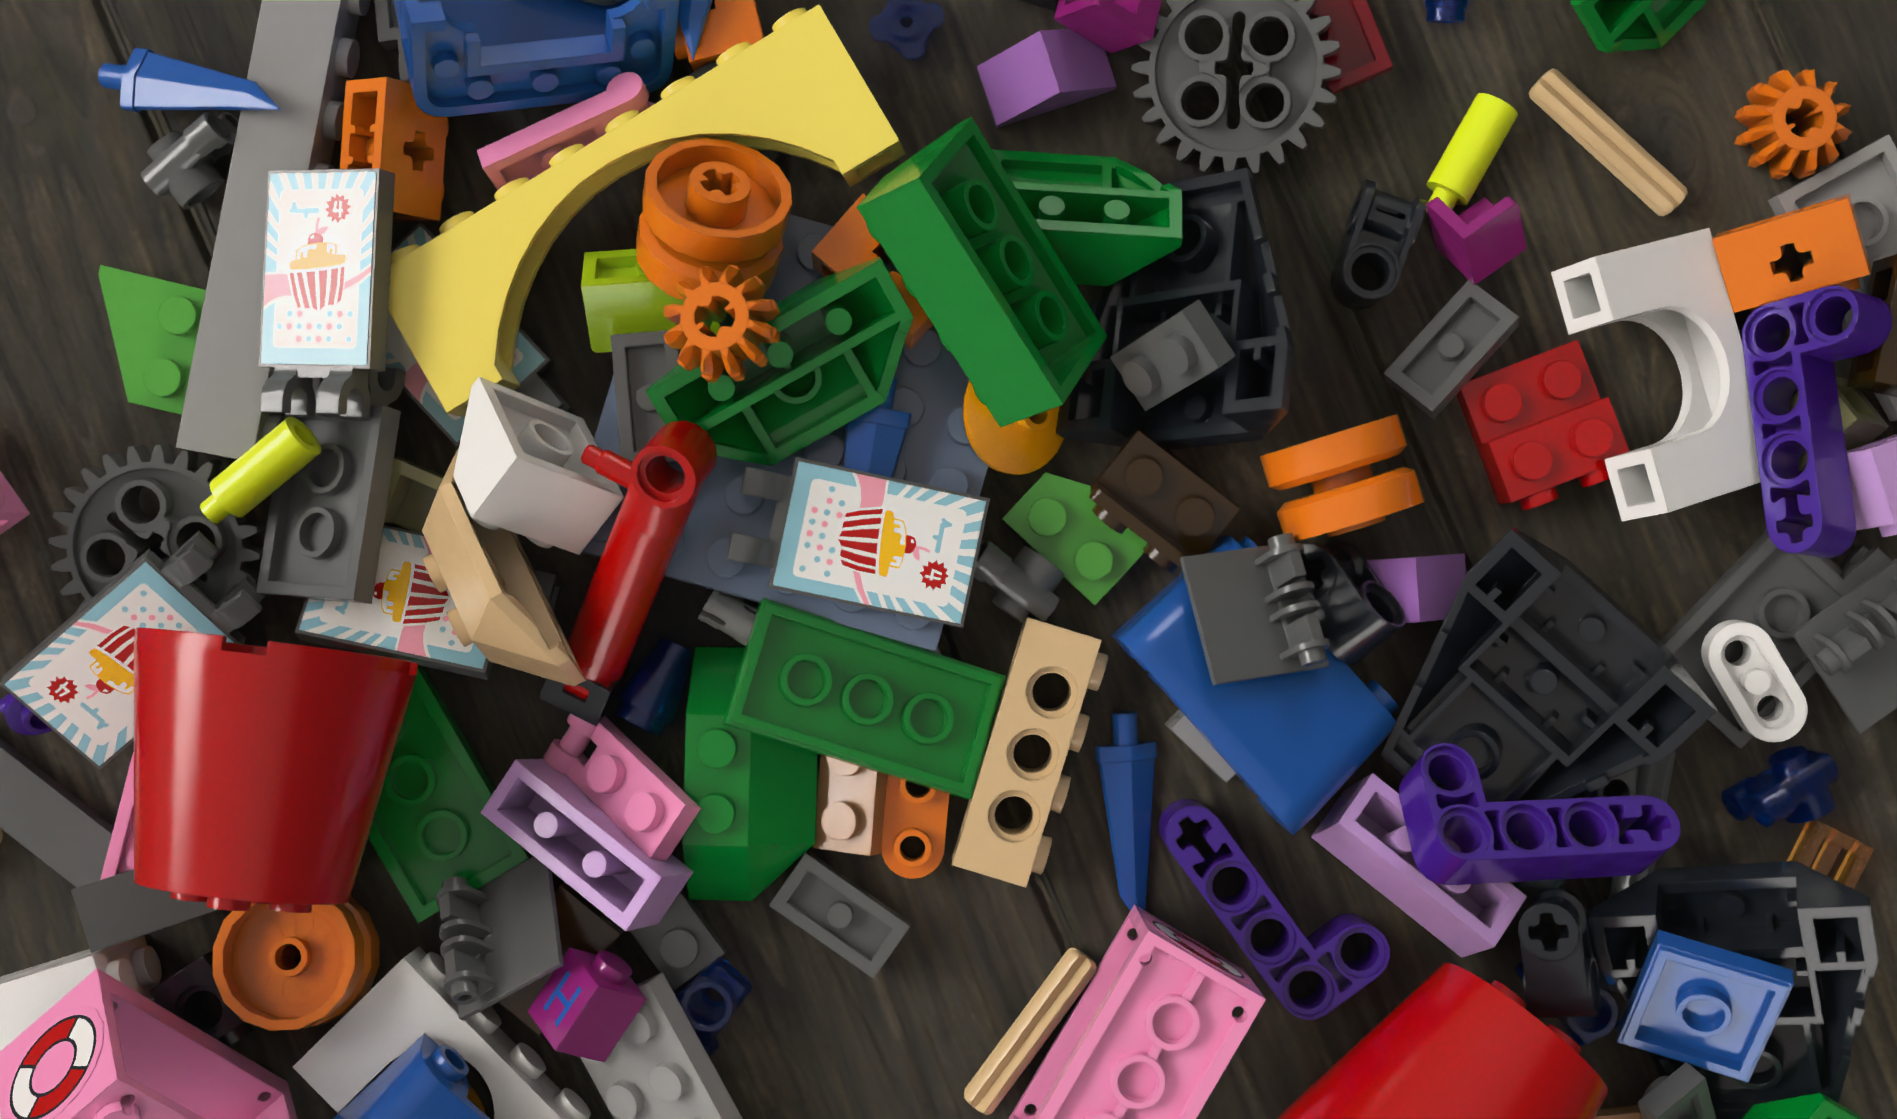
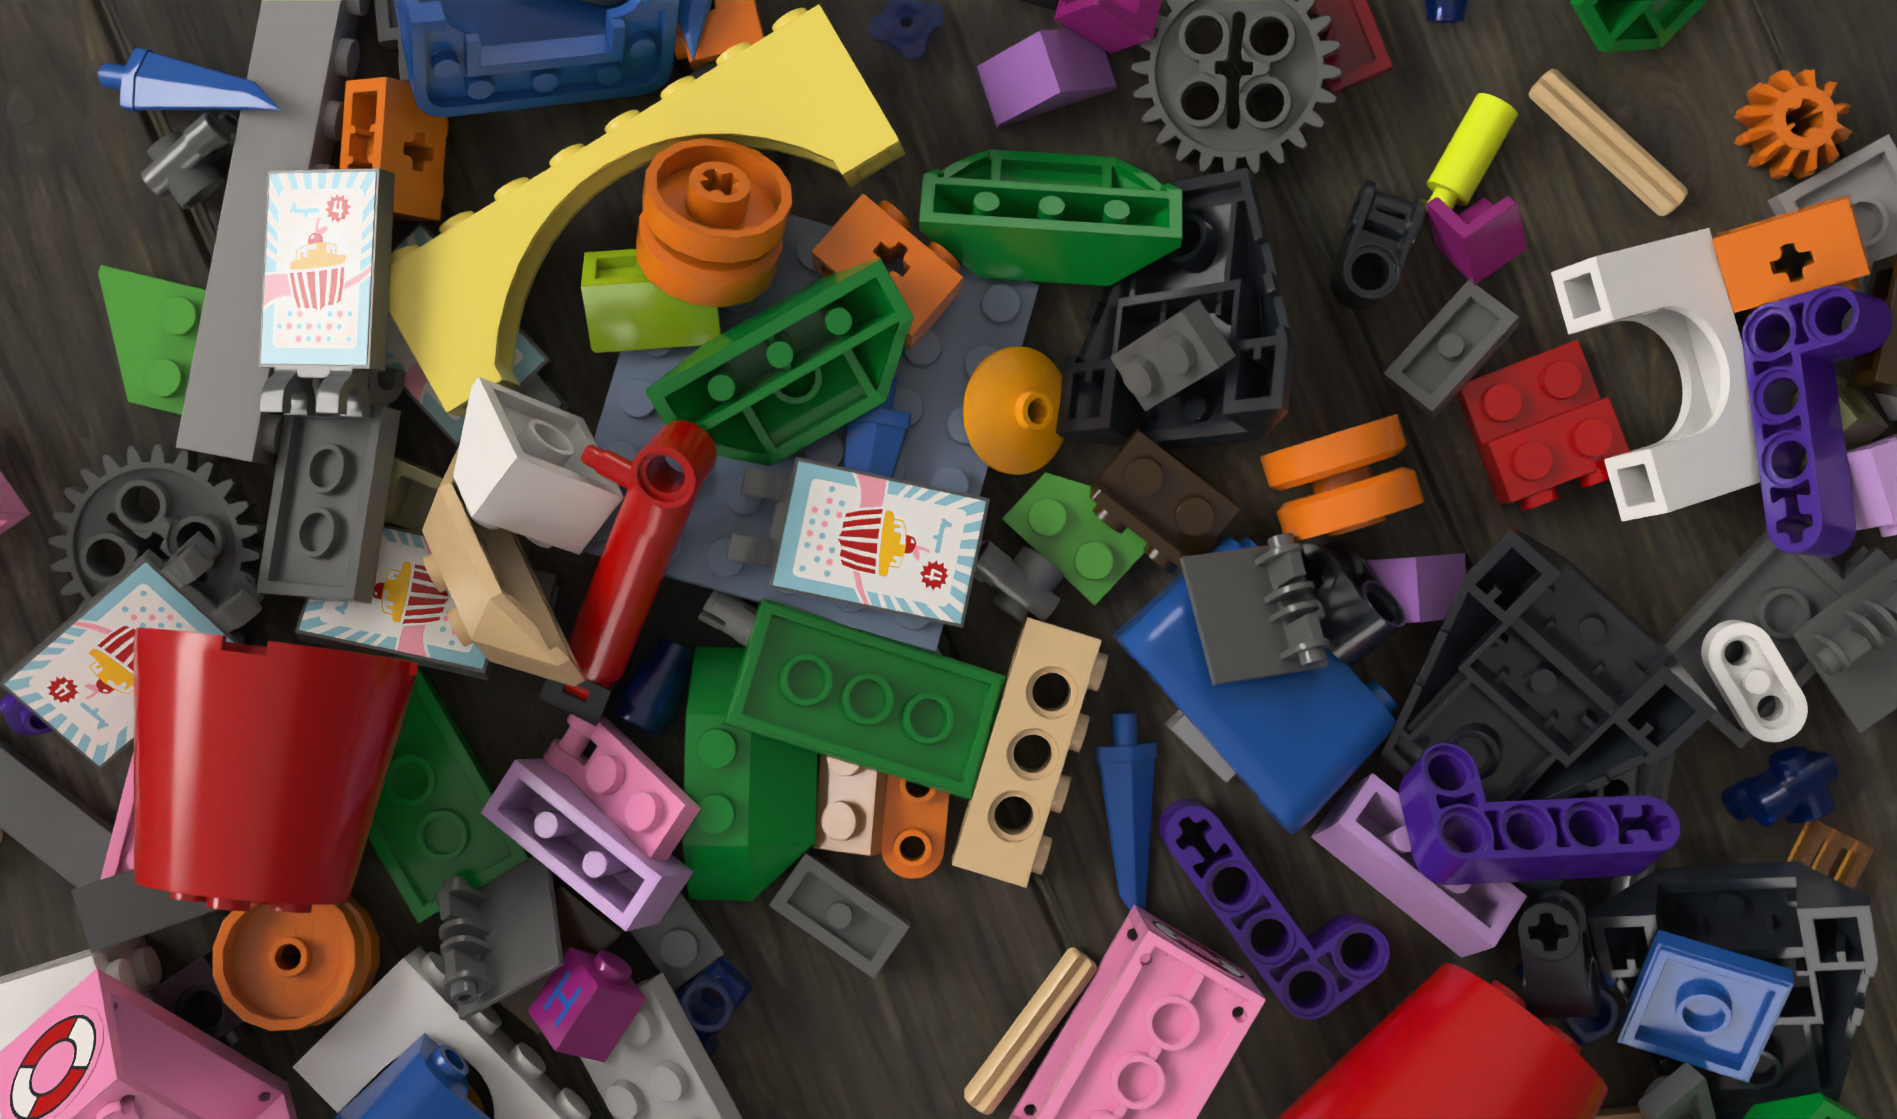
(261, 470): neon yellow cylinder -> none
(531, 148): bright pink plate -> none
(638, 364): dark grey plate -> none
(731, 344): orange gear -> none
(984, 274): green slope -> none

